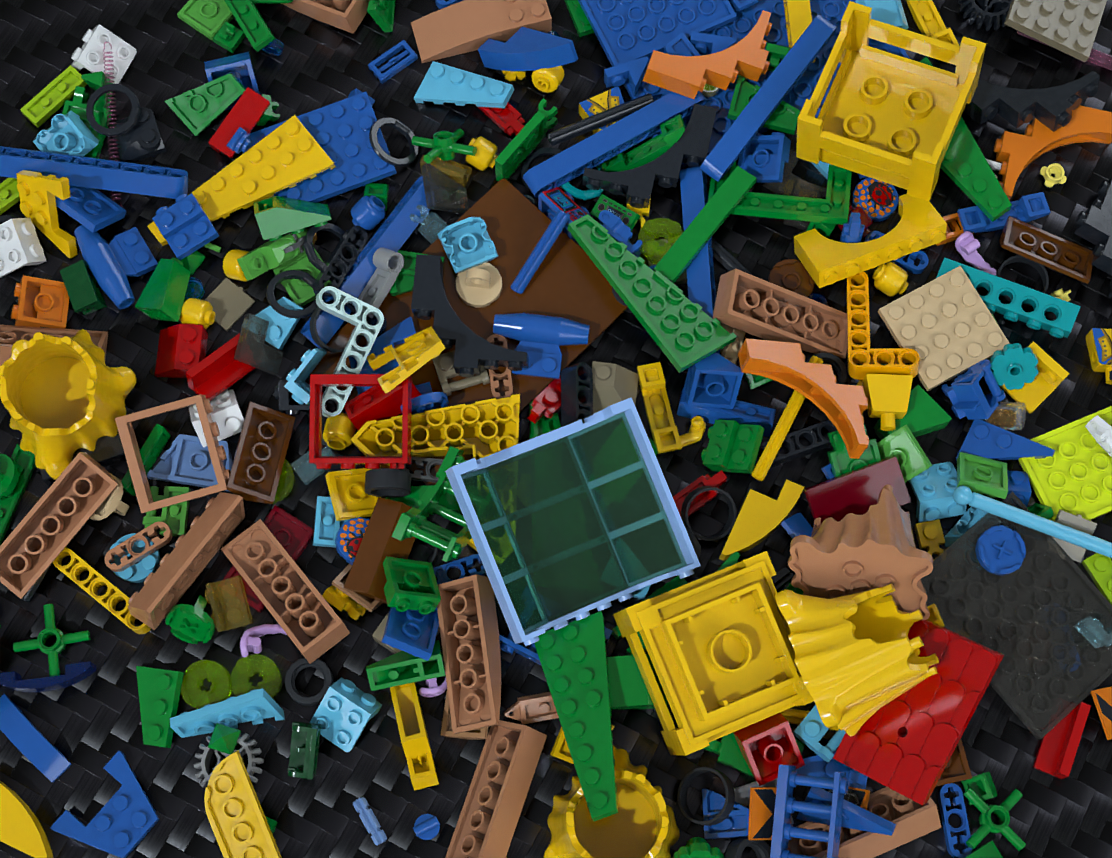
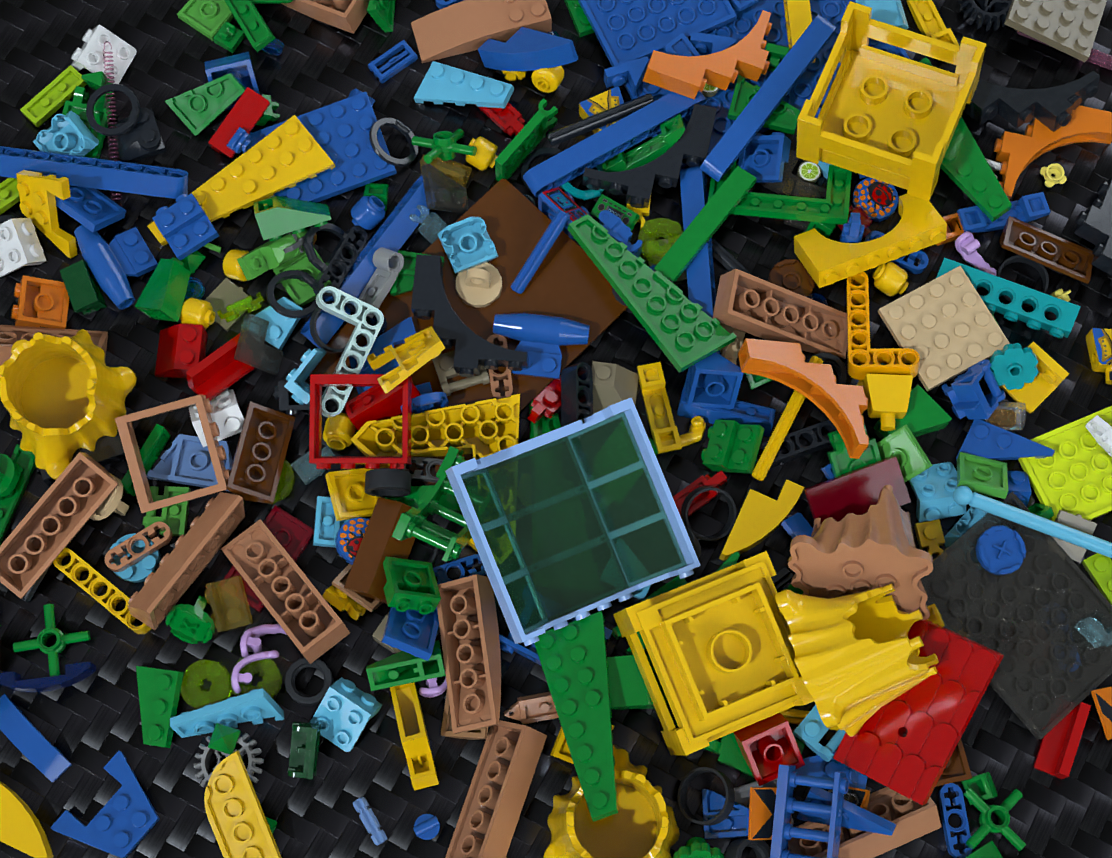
(239, 678): none -> lavender piece
(246, 303): none -> clear neon green plate
(809, 172): none -> tile

